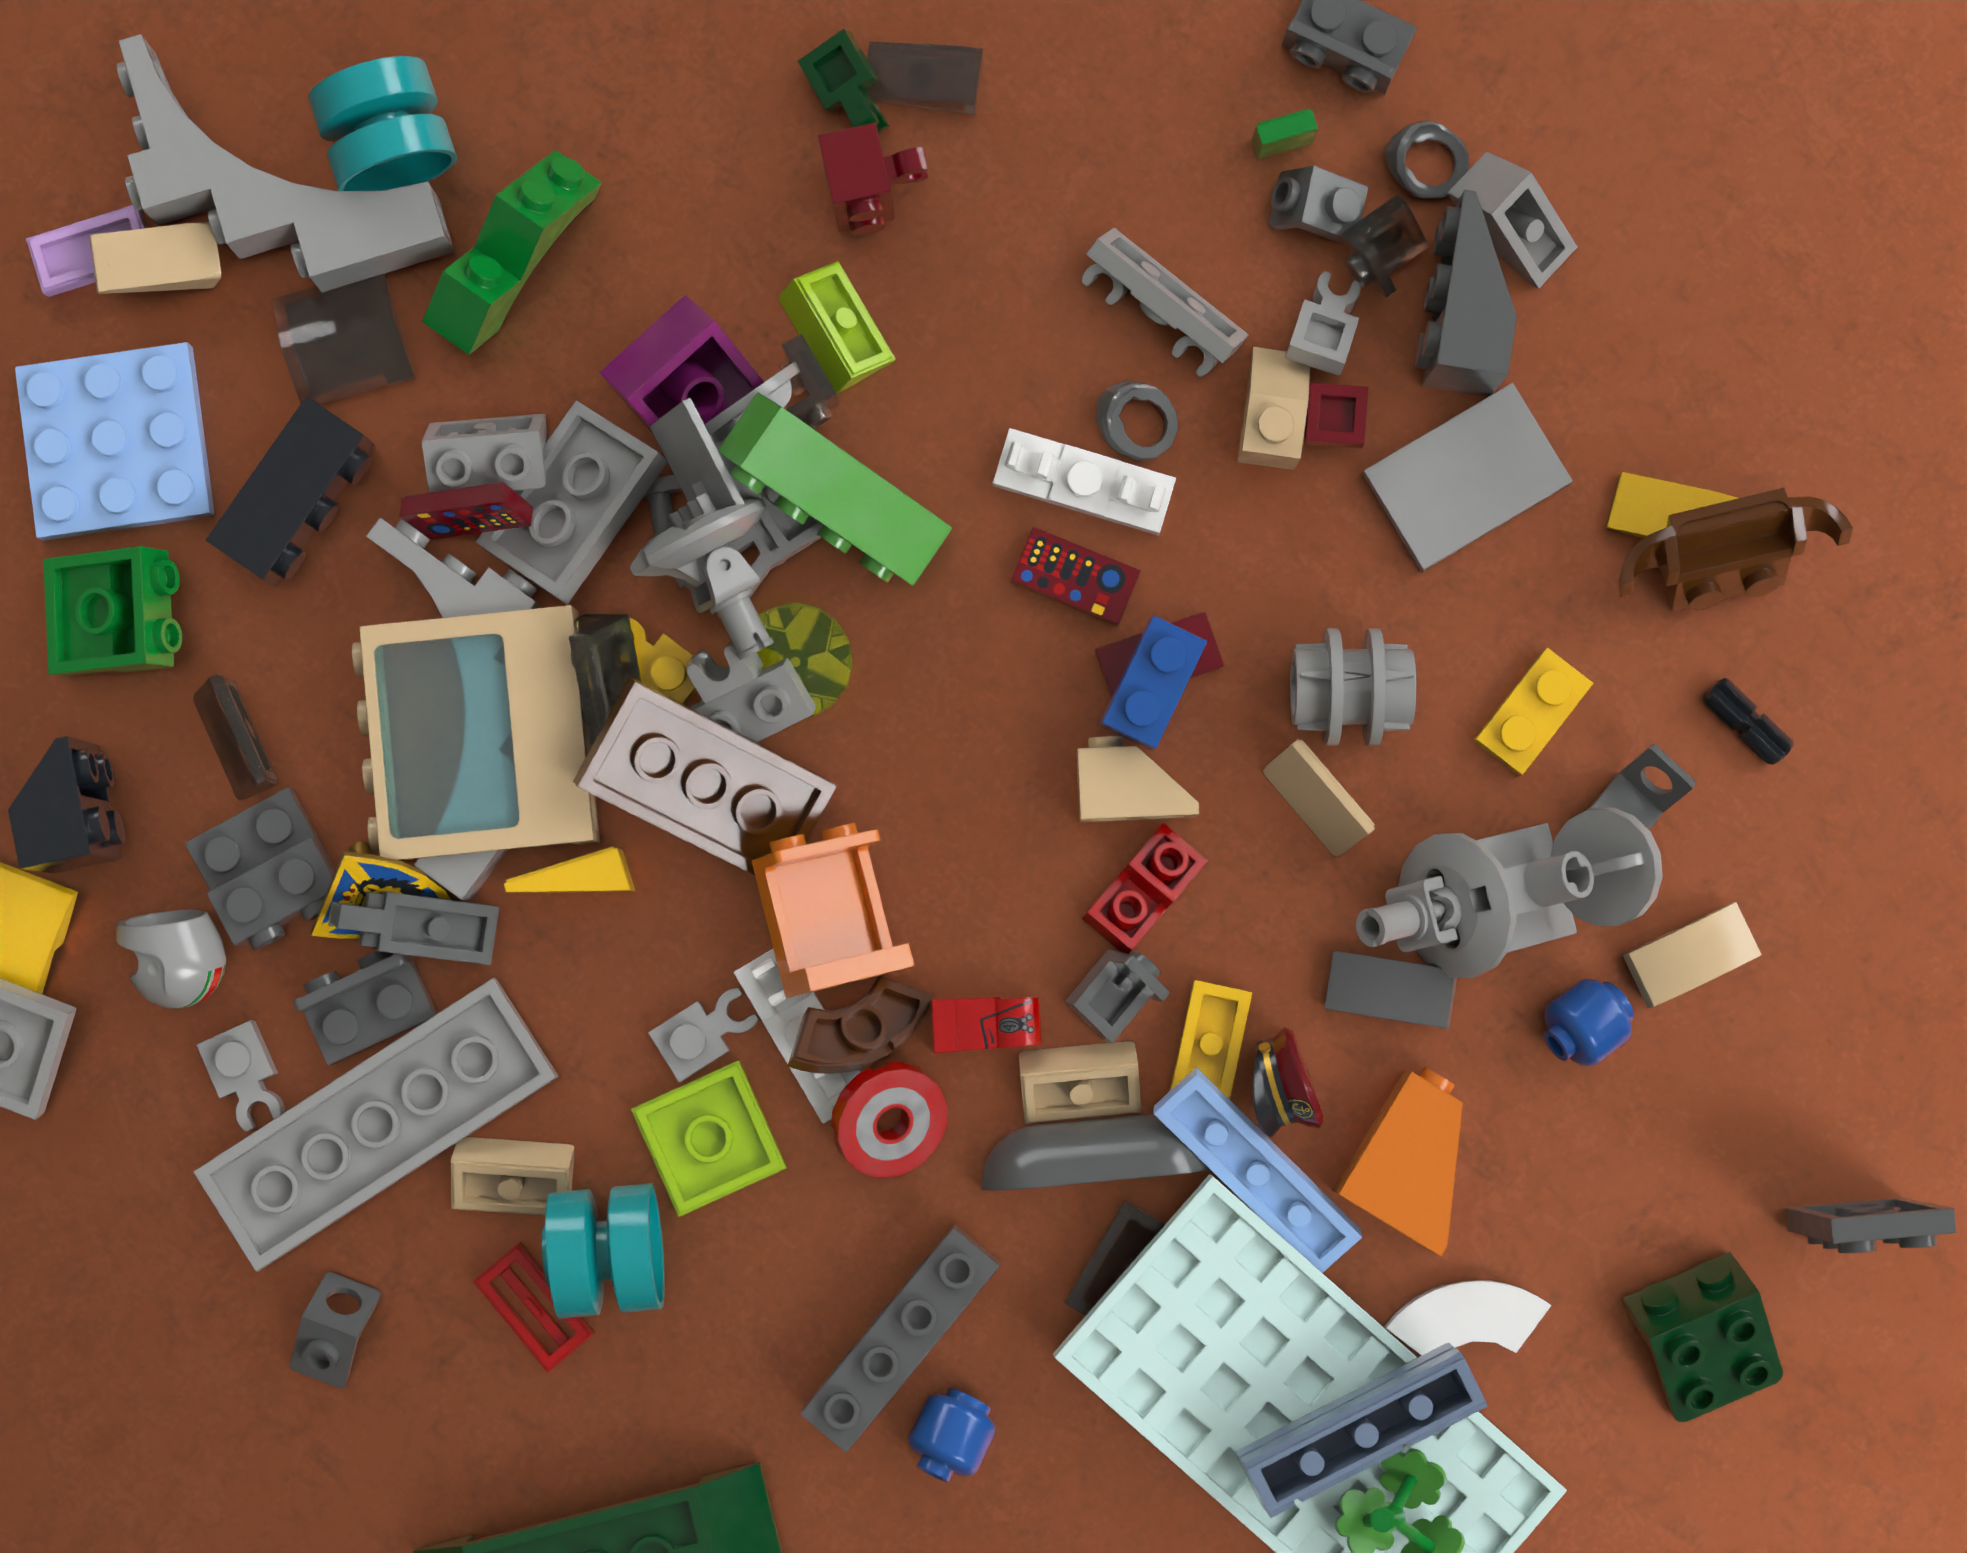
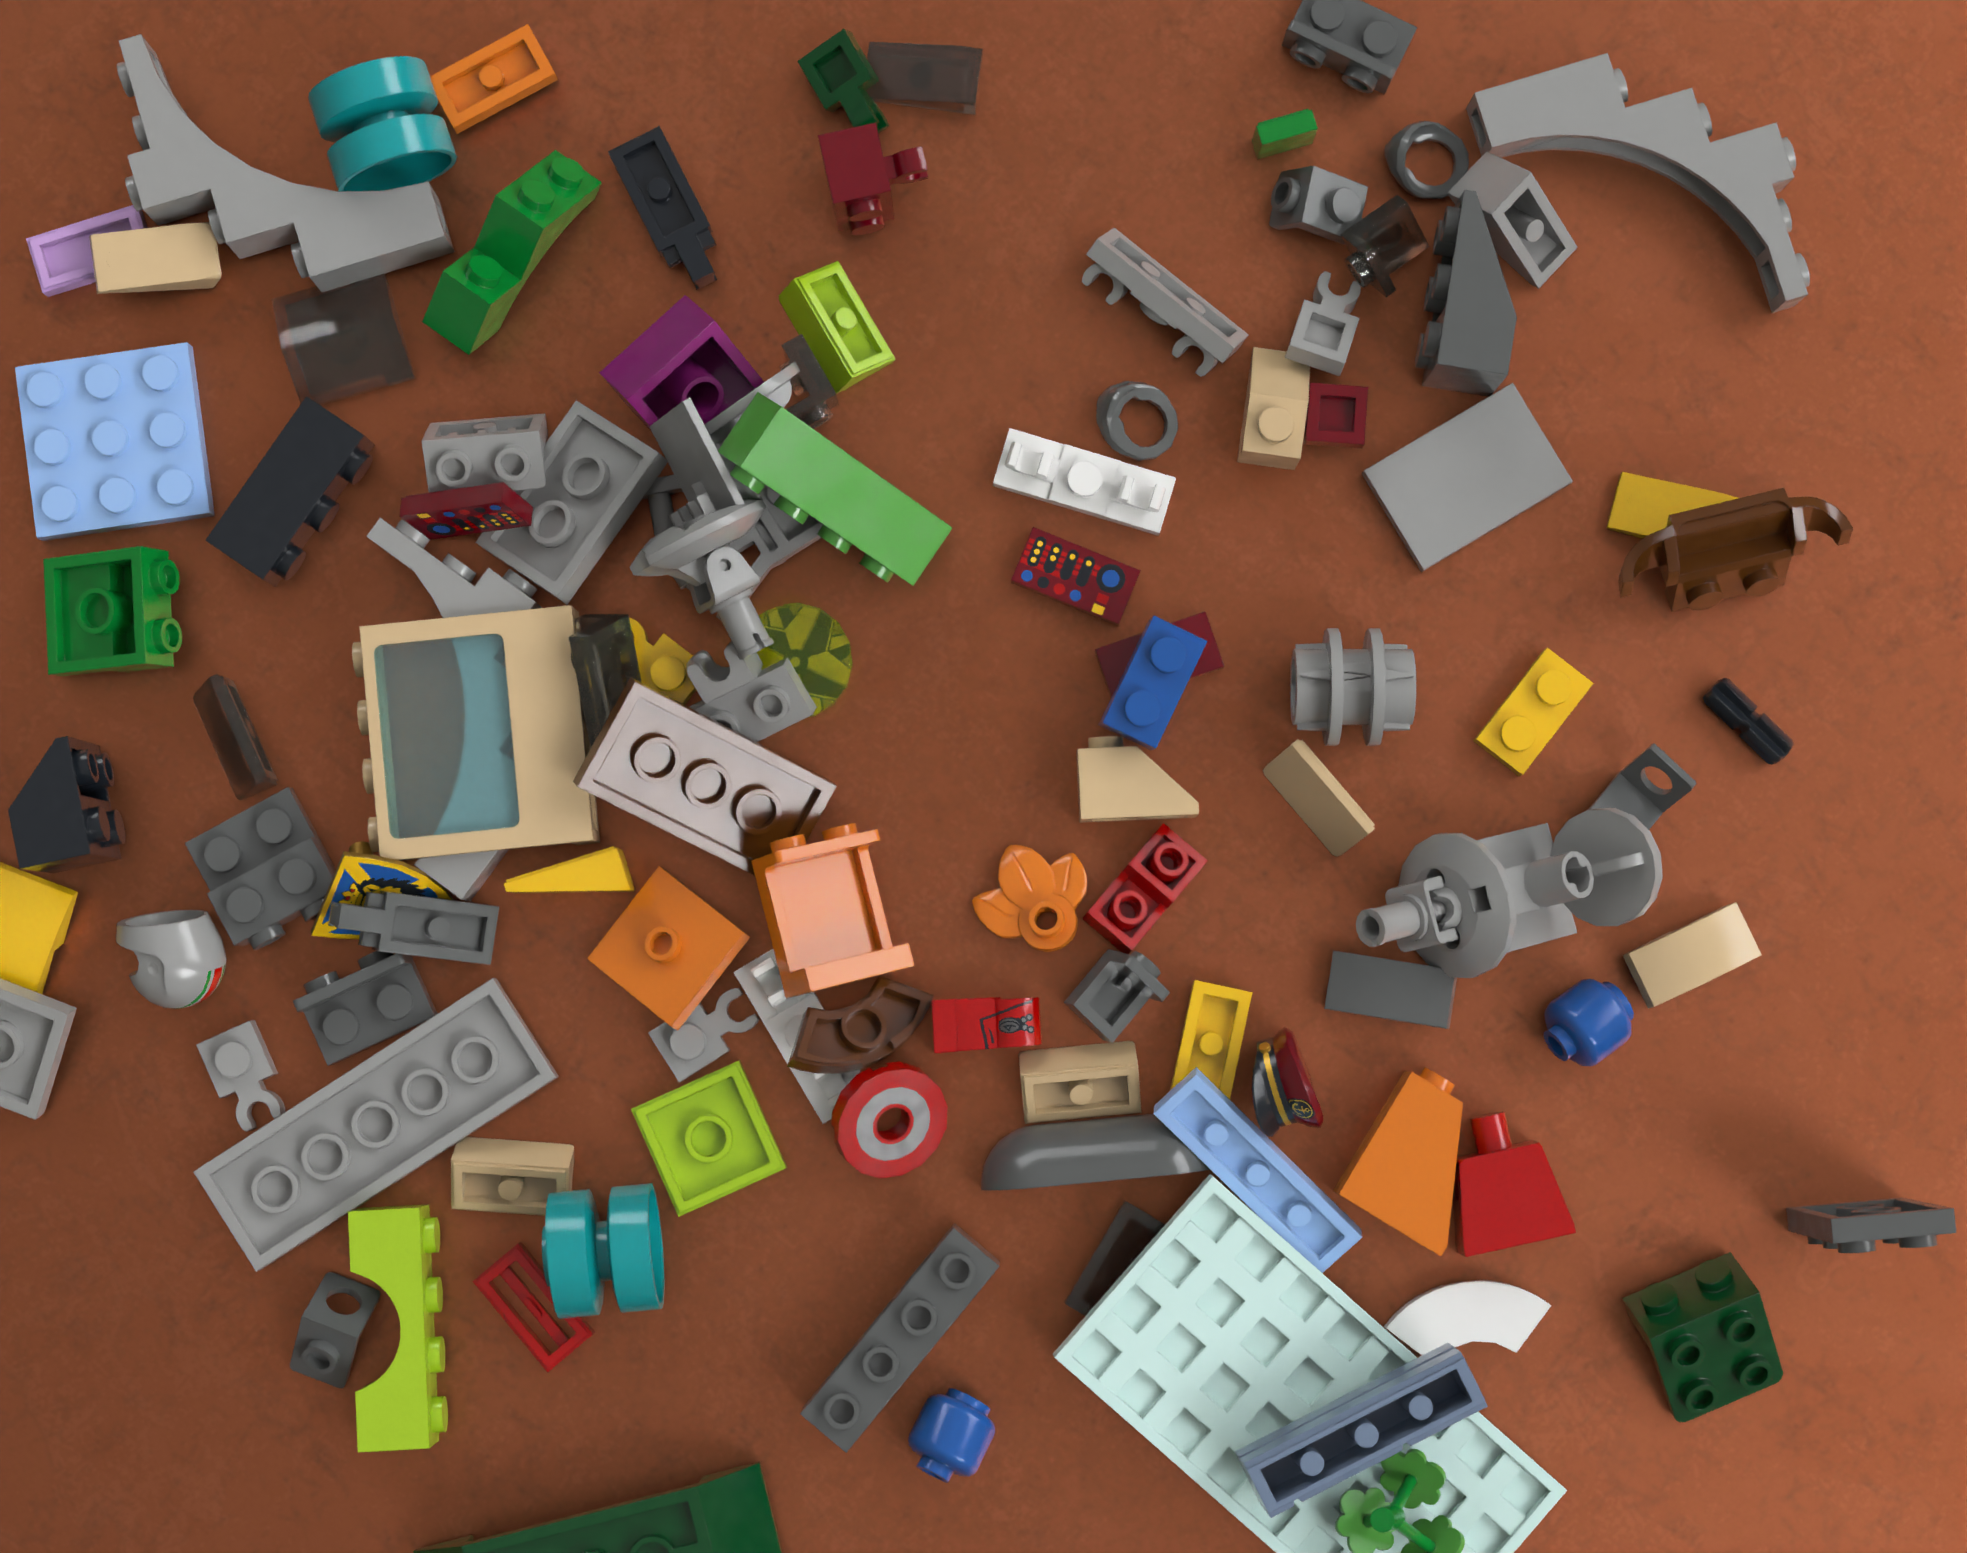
(395, 1252): none -> lime arch
(492, 78): none -> orange plate
(666, 203): none -> black hinge
(668, 948): none -> orange plate
(1027, 892): none -> orange plate
(1505, 1192): none -> red torso
(1734, 176): none -> light grey arch

